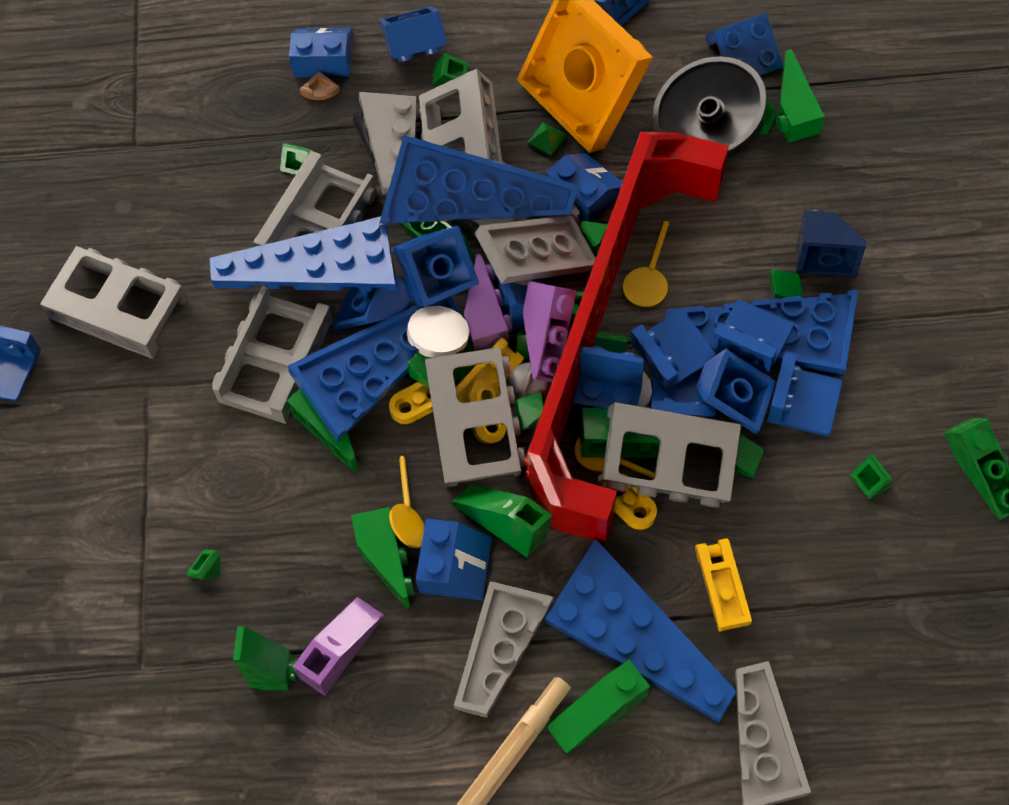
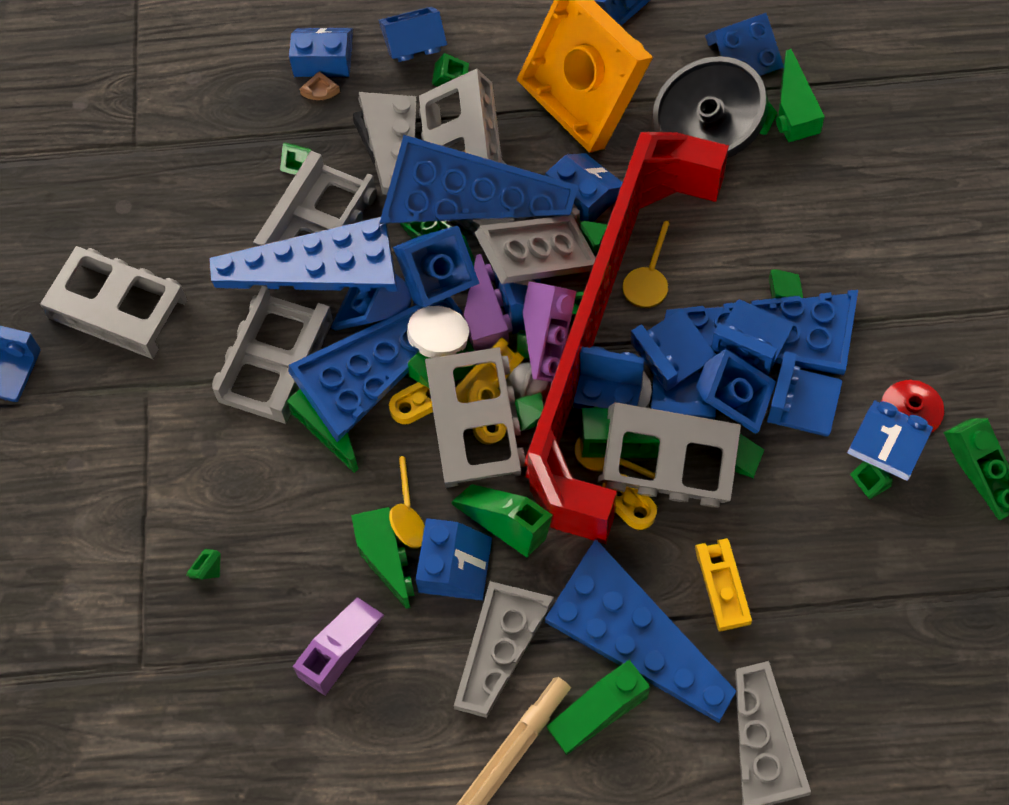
(263, 661): green slope -> none
(547, 140): green slope -> none
(612, 342): green slope -> none
(828, 245): dark blue slope -> none
(890, 439): none -> blue slope
(930, 402): none -> red dish

